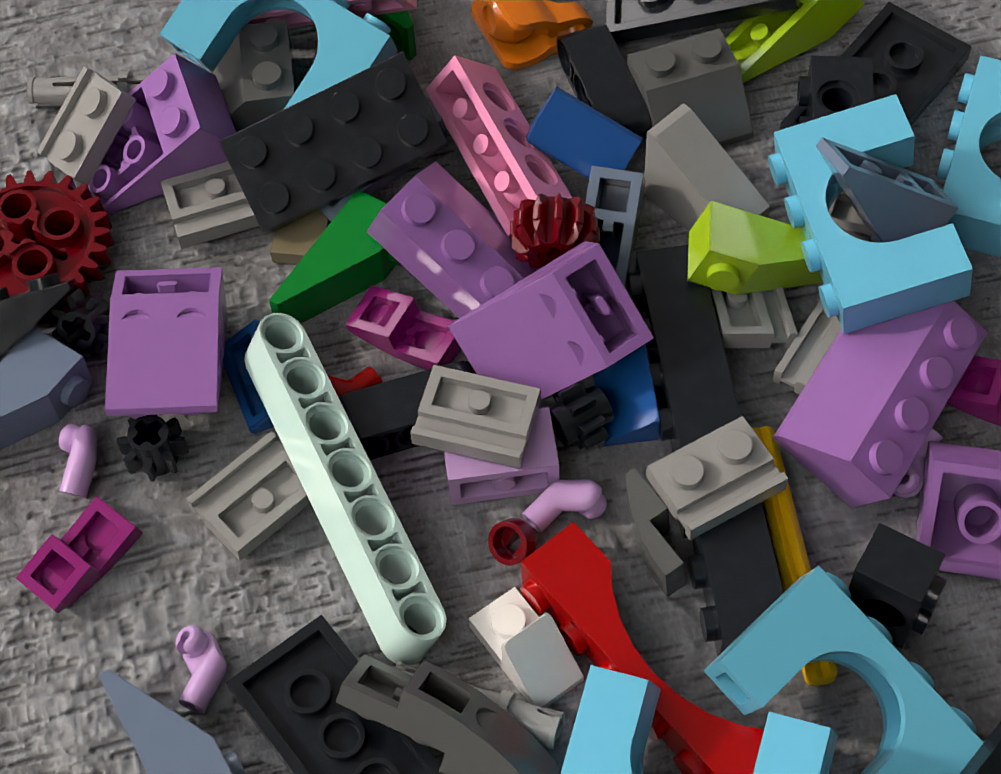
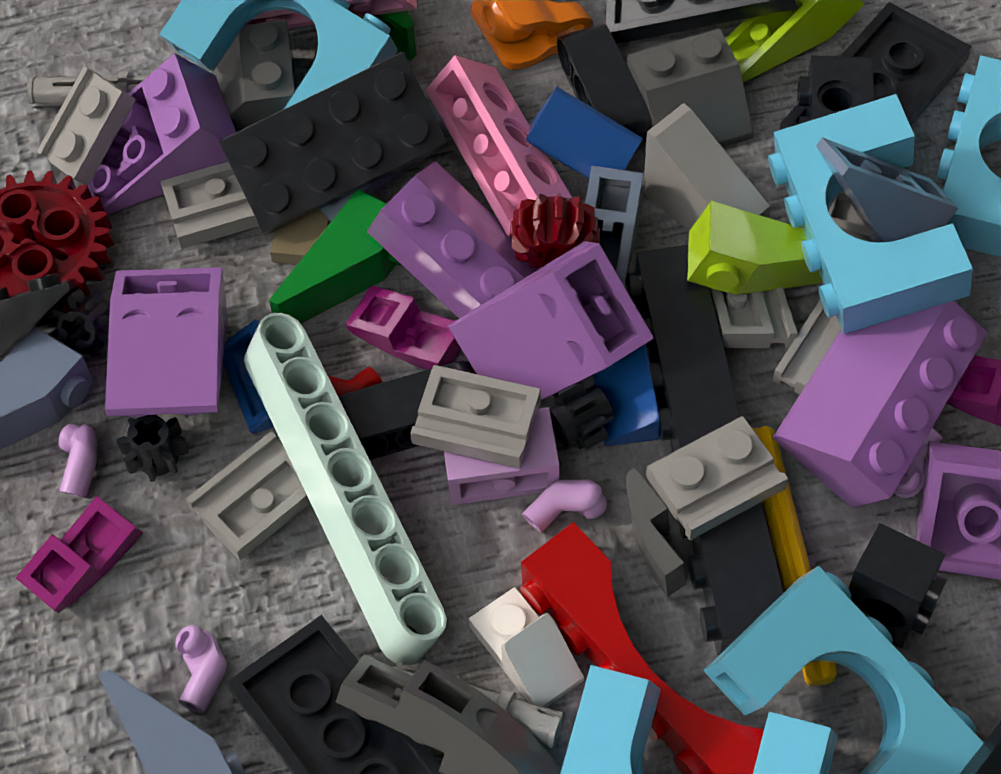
(505, 534): dark red hinge -> none

